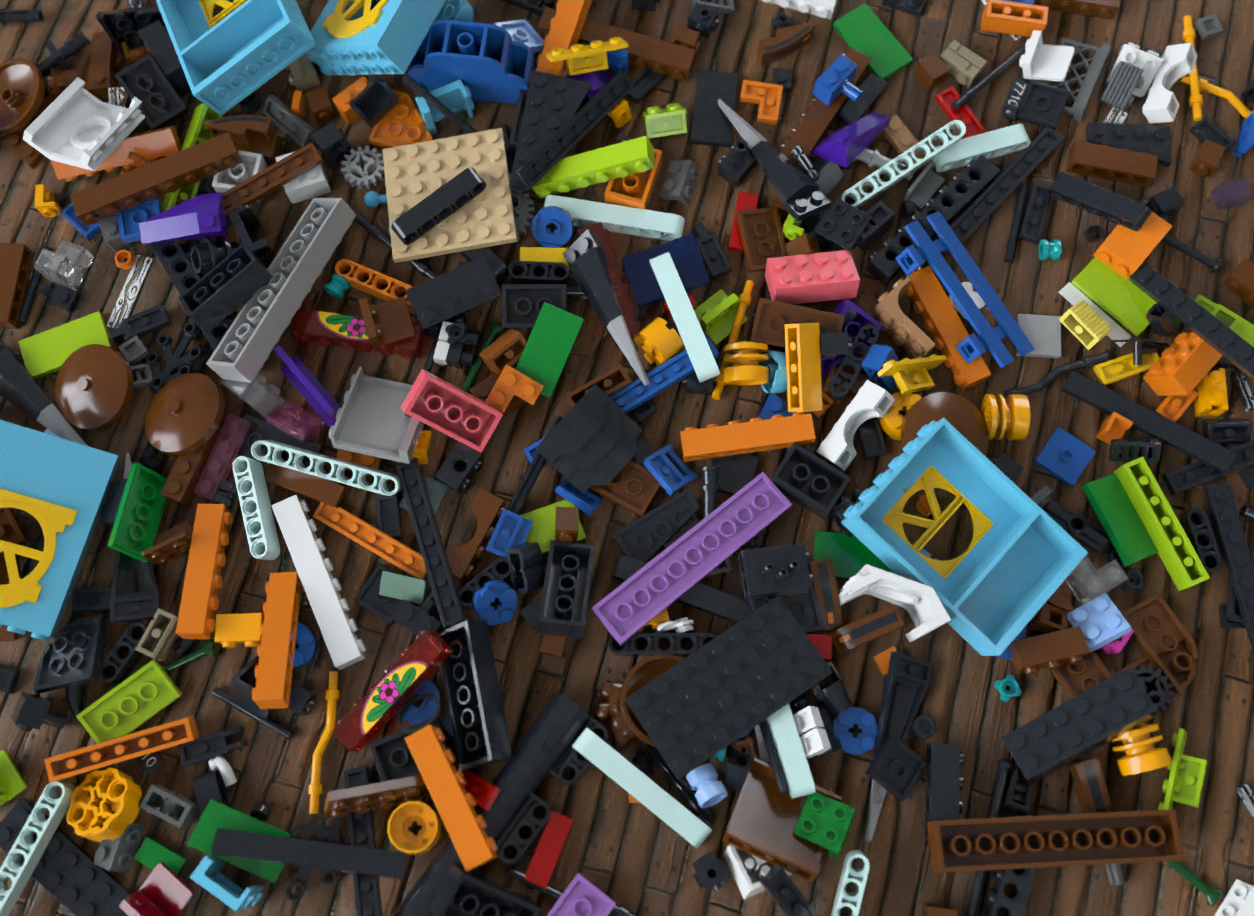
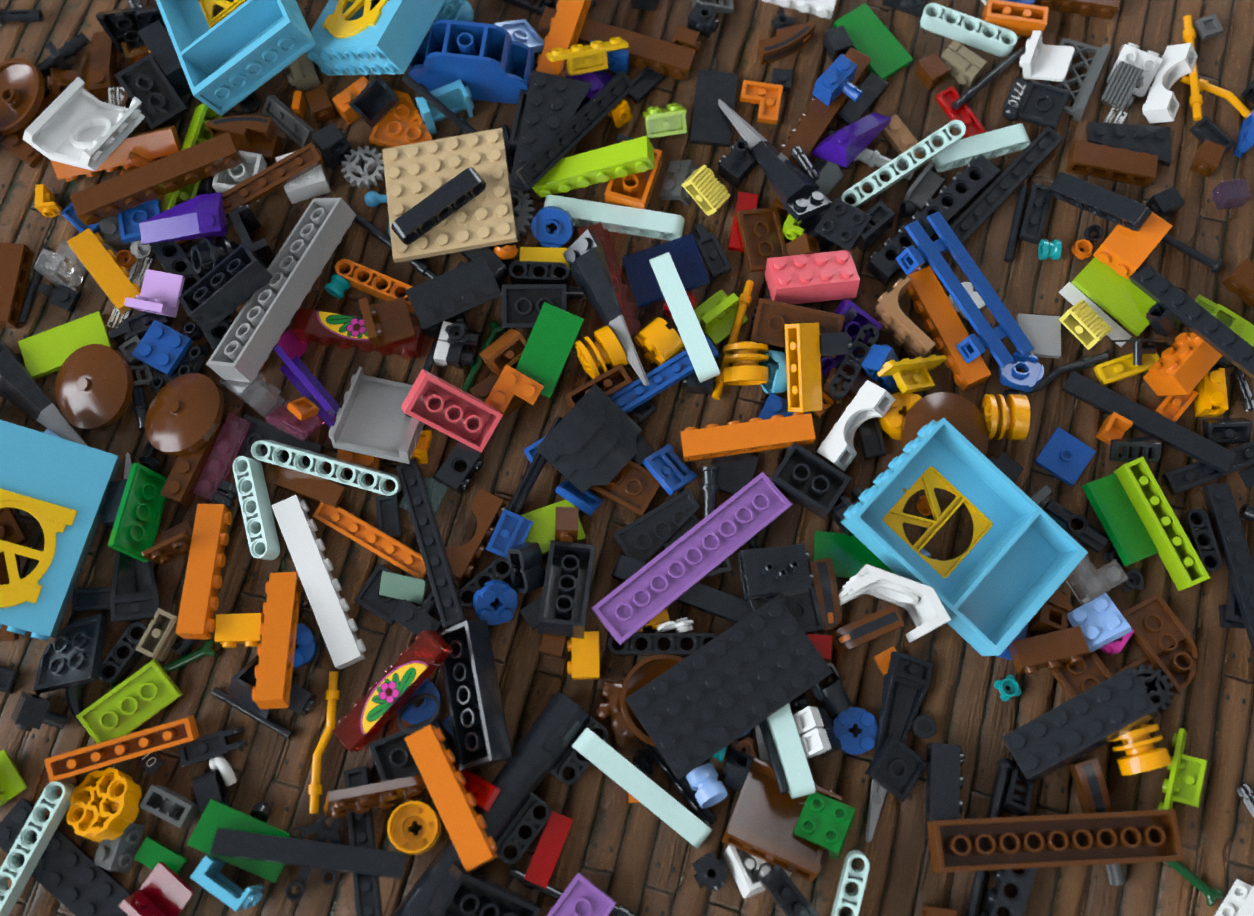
(104, 269): none -> light orange brick
(140, 407): none -> black axle
(144, 250): none -> white plate
(158, 293): none -> lavender bracket
(162, 348): none -> blue plate
(291, 345): none -> dark pink piece
(302, 408): none -> orange tile
(505, 252): none -> orange plate
(585, 656): none -> light orange brick
(601, 353): none -> light orange wheel
(706, 190): none -> light yellow brick
(836, 42): none -> black brick
(968, 30): none -> light aqua beam
(1022, 381): none -> blue plate
(1082, 244): none -> orange plate

